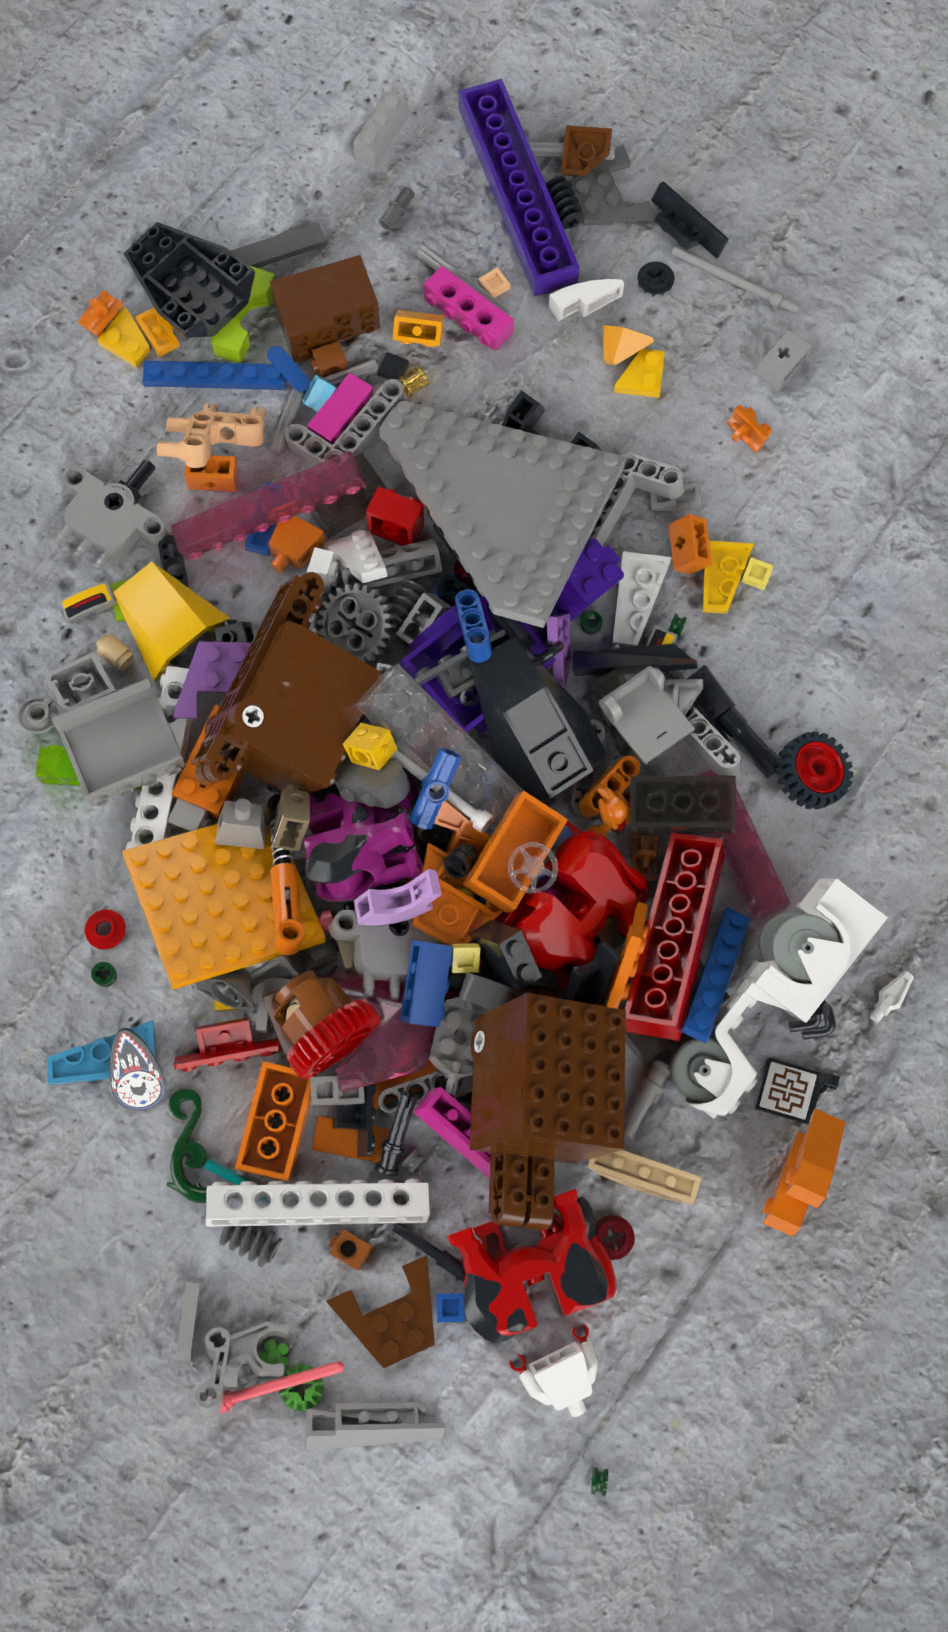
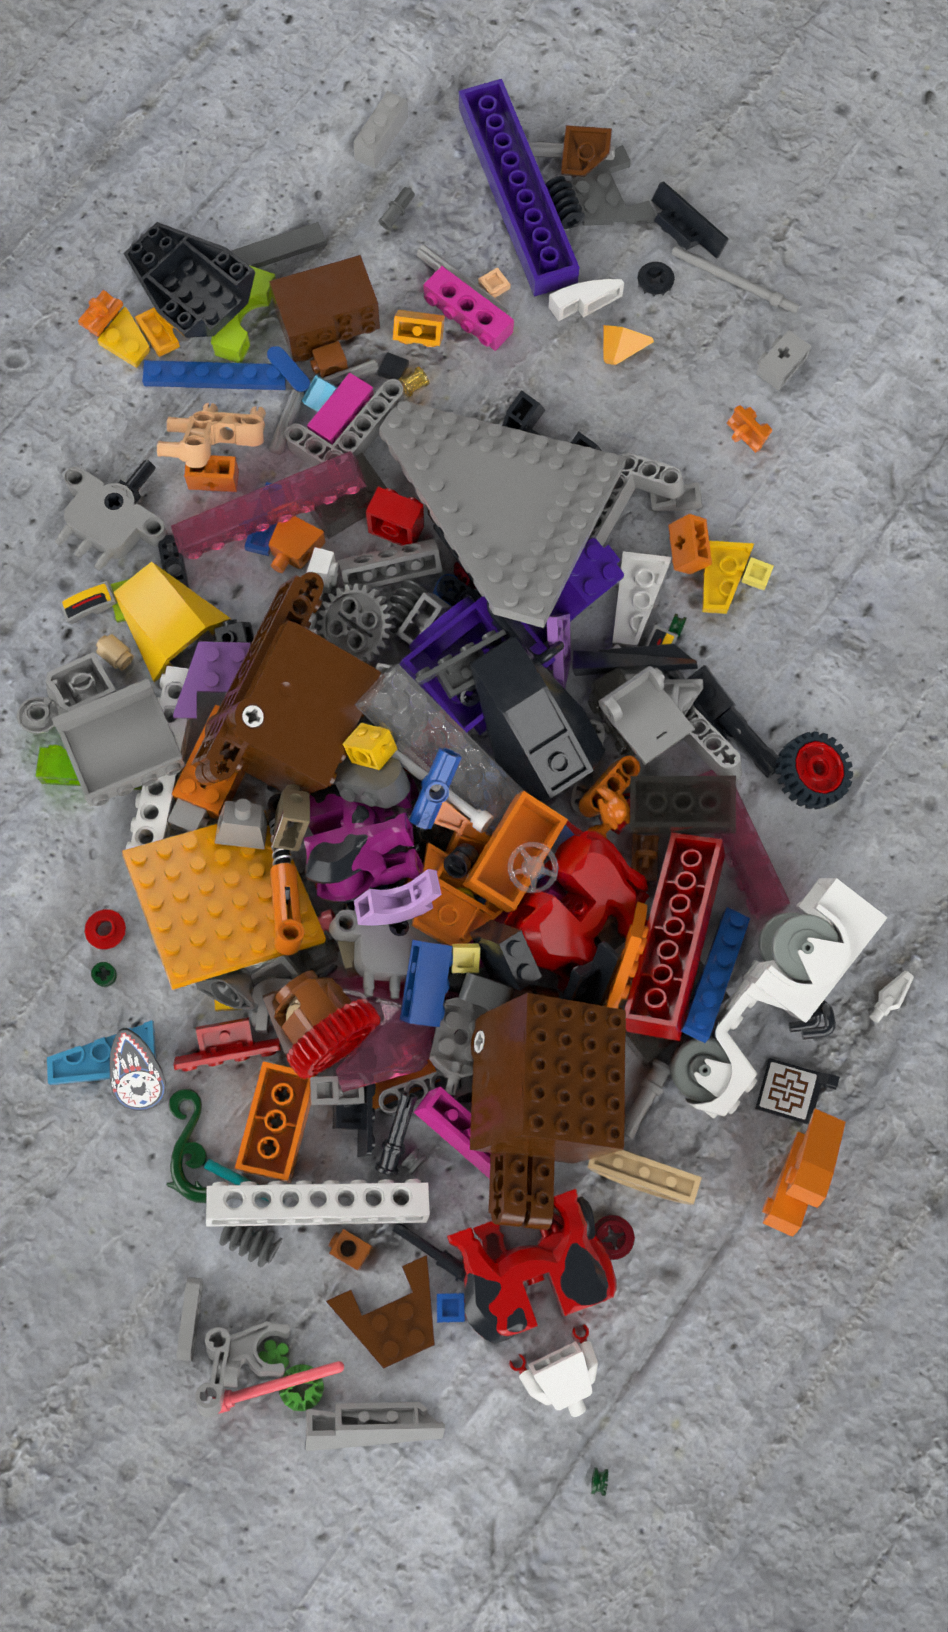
(344, 1142): orange sticker -> none
(359, 554): white wing -> none
(473, 626): blue beam -> none
(591, 630): dark green axle -> none
(643, 374): yellow wing -> none

